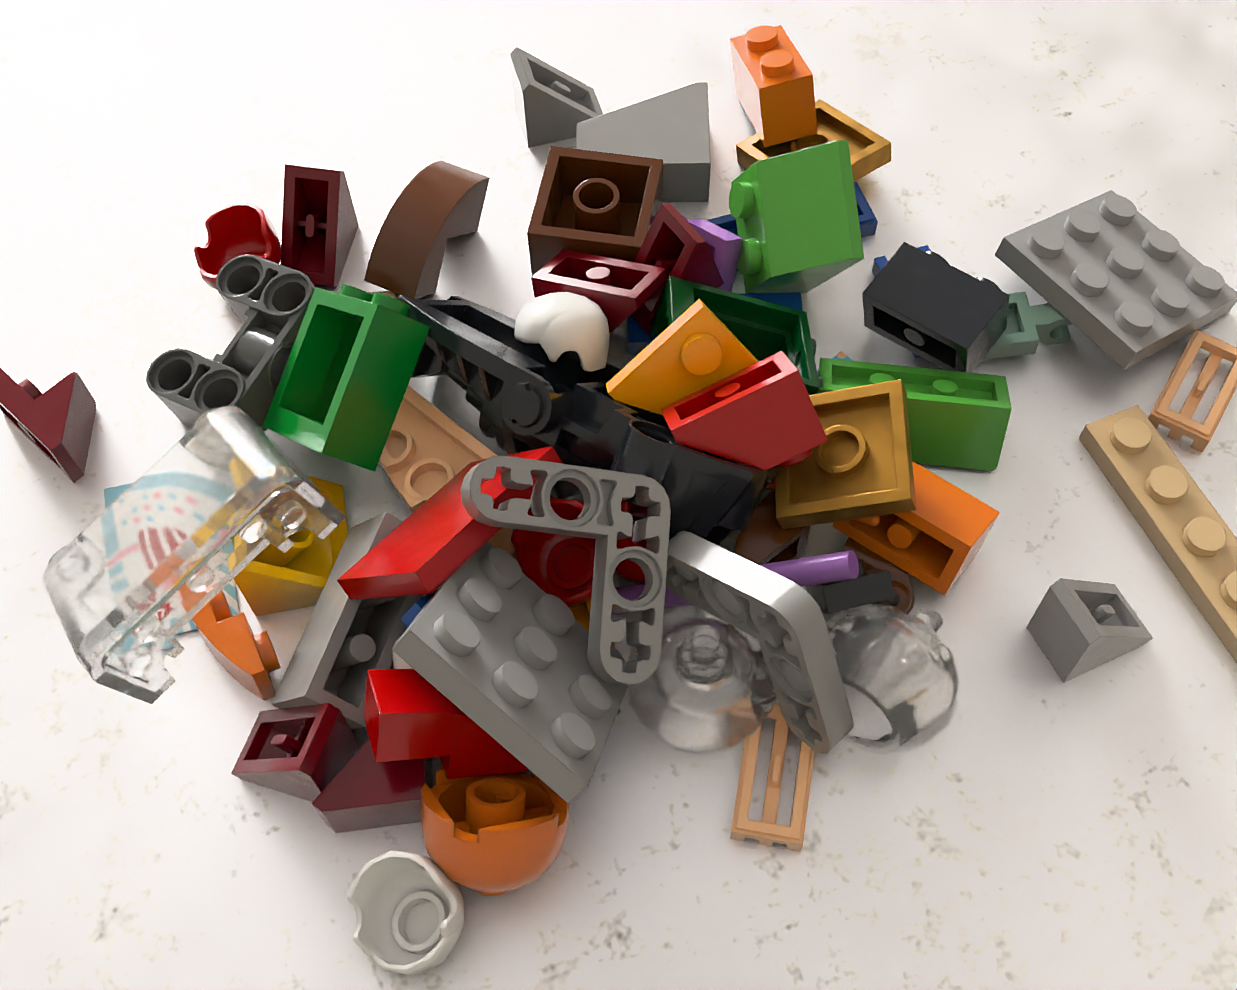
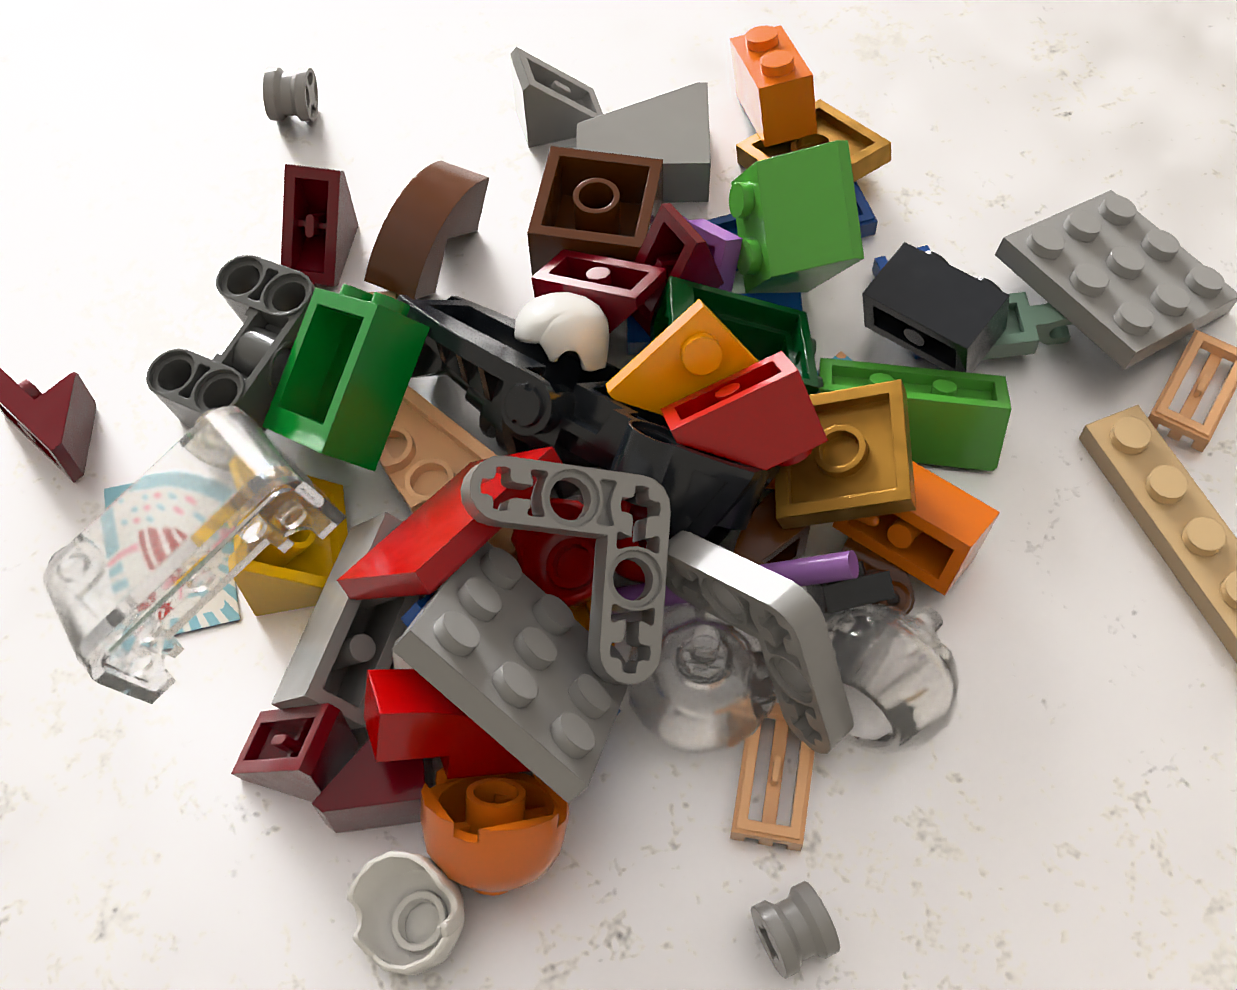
(233, 233): red hair -> none
(234, 645): orange slope -> none
(290, 94): none -> light grey wheel
(795, 929): none -> light grey wheel
(1085, 626): light grey slope -> none

